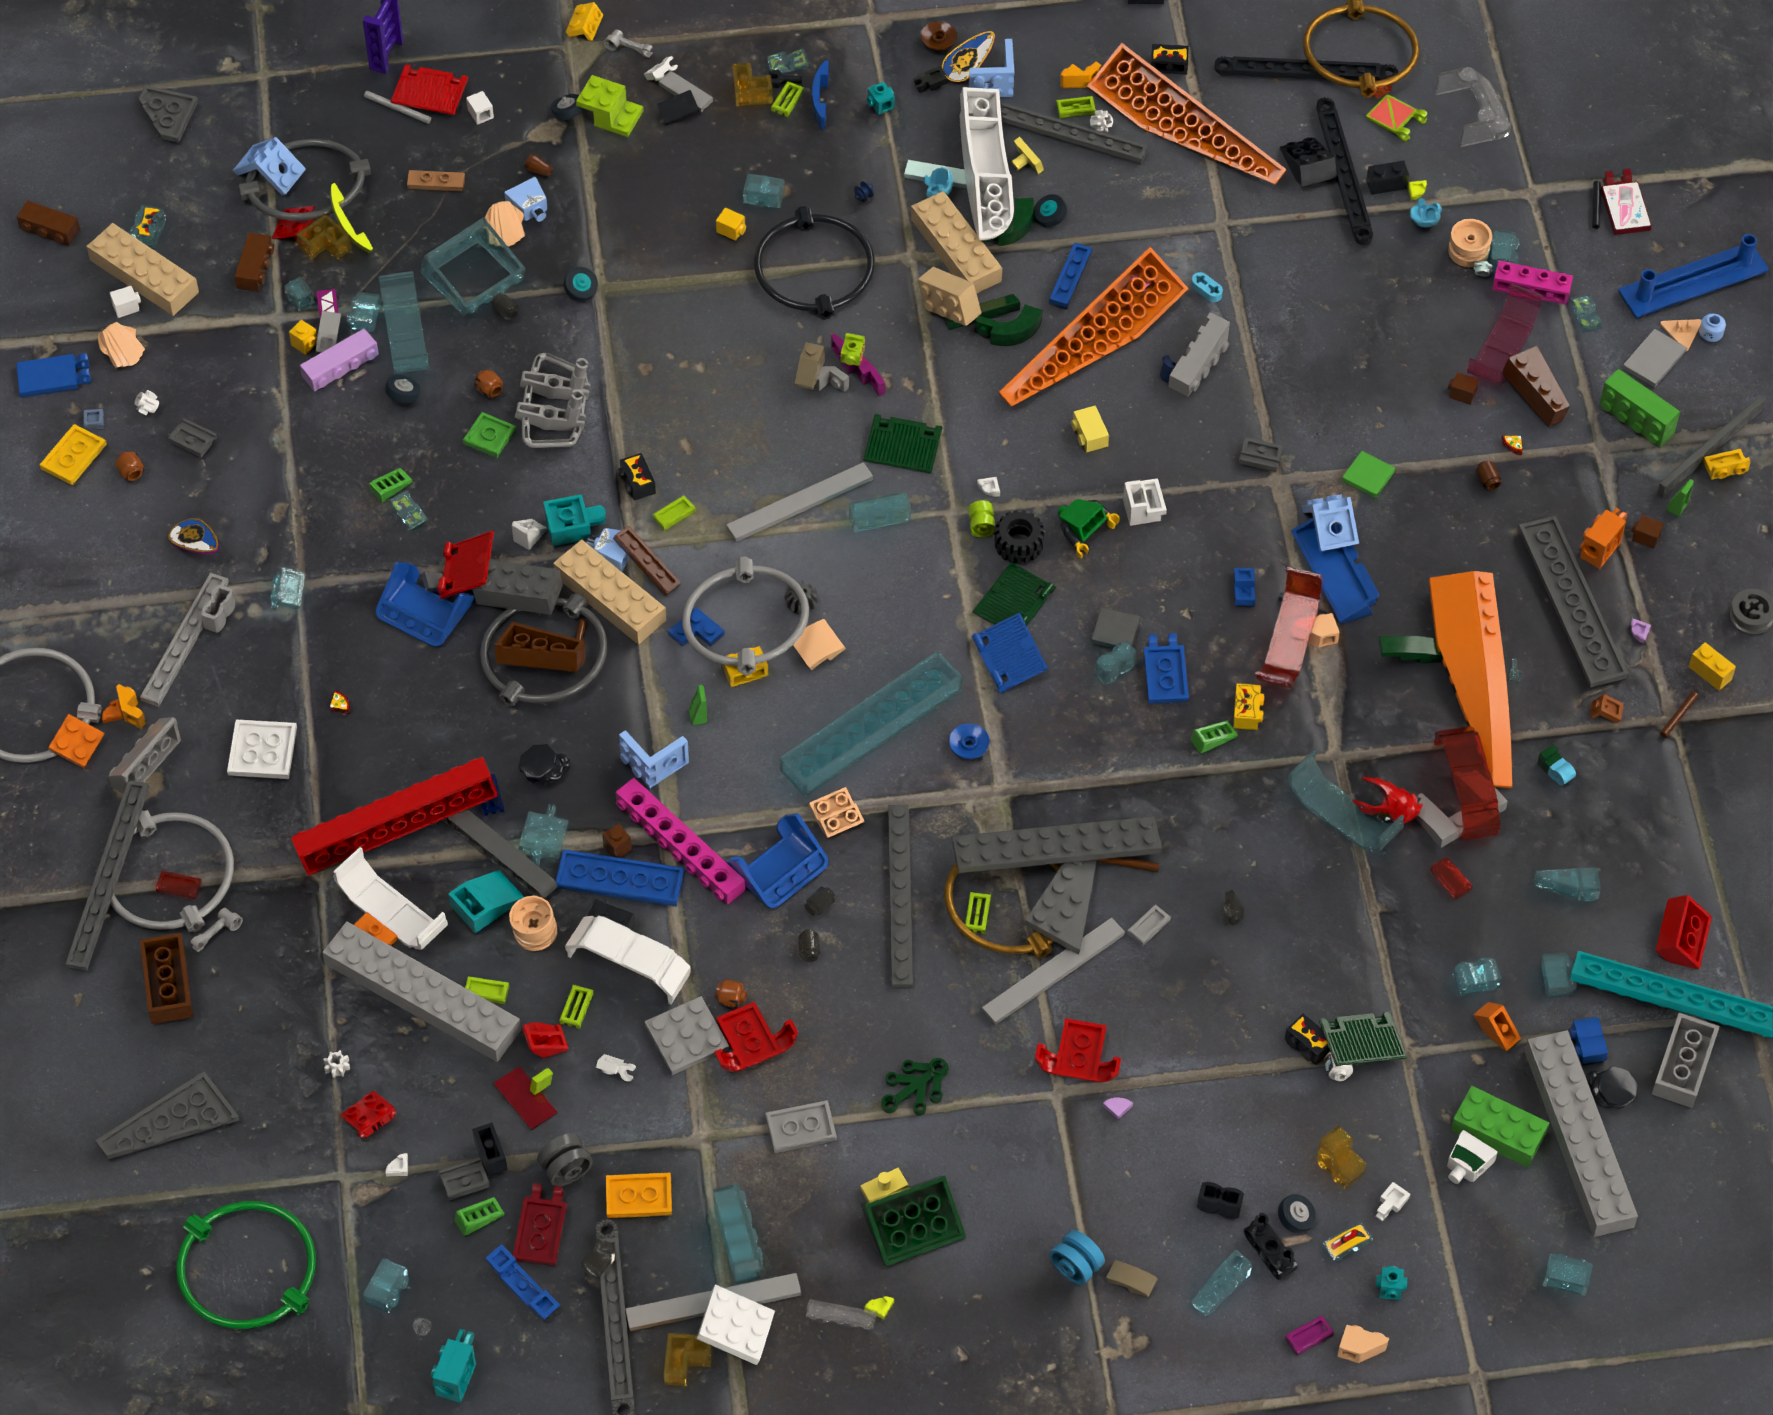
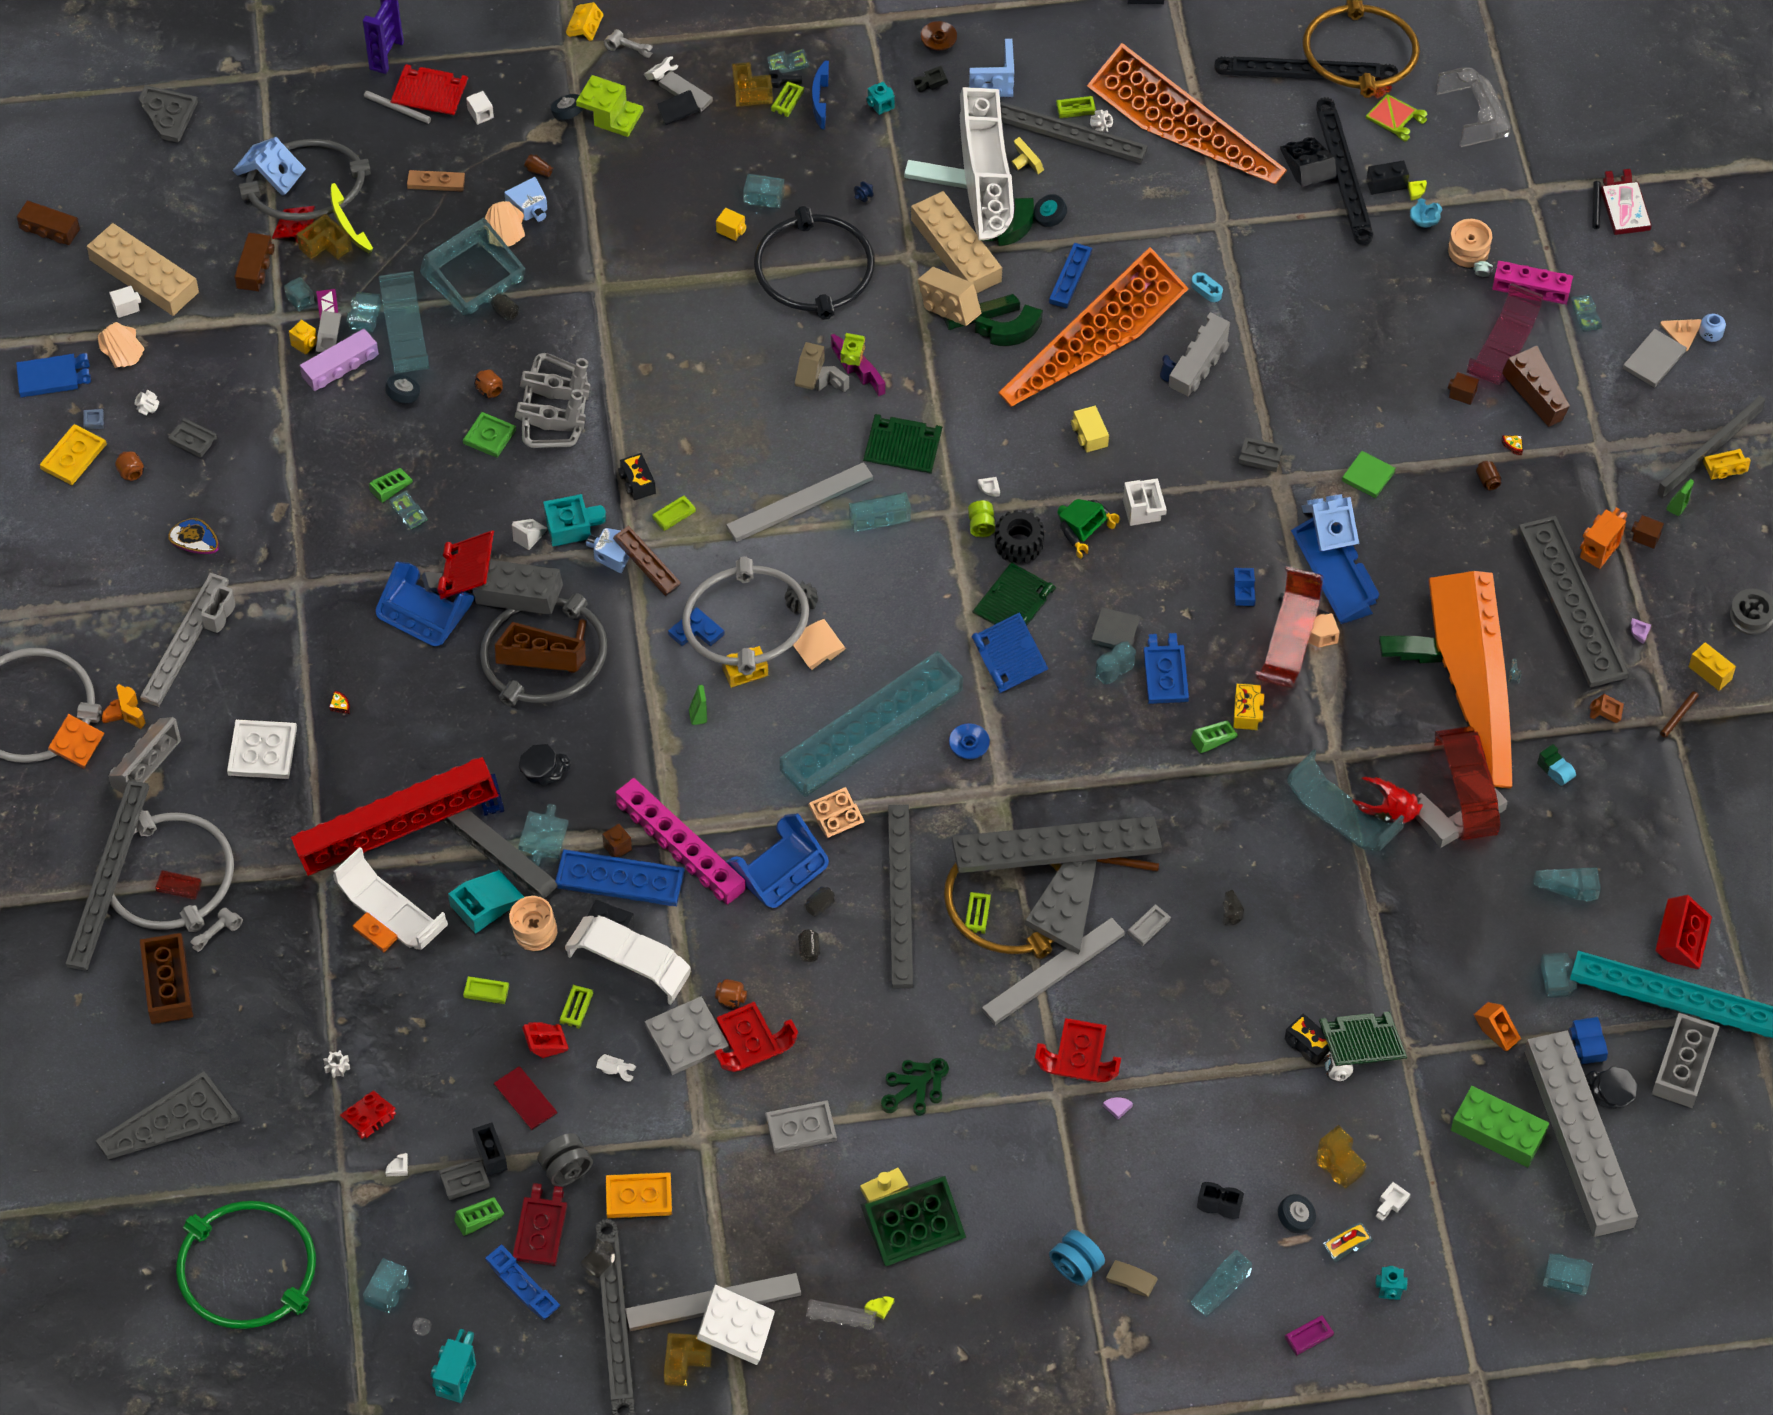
(148, 225): clear light blue brick -> none
(287, 588): clear light blue bracket -> none
(422, 991): light grey brick -> none
(541, 1081): lime tile -> none
(580, 283): black wheel -> none
(610, 592): tan brick -> none
(657, 767): light blue bracket -> none
(737, 1233): clear light blue brick -> none
(939, 181): medium azure hair -> none
(968, 55): shield -> none
(1076, 78): light orange slope -> none
(1170, 58): black brick -> none
(1260, 1236): black piece -> none
(1360, 1344): light nougat slope -> none
(1451, 877): clear red tile -> none
(1469, 1158): white torso -> none
(1477, 976): clear light blue brick -> none
(1504, 247): clear light blue brick -> none
(1639, 408): bright green brick -> none
(1693, 279): blue piece -> none

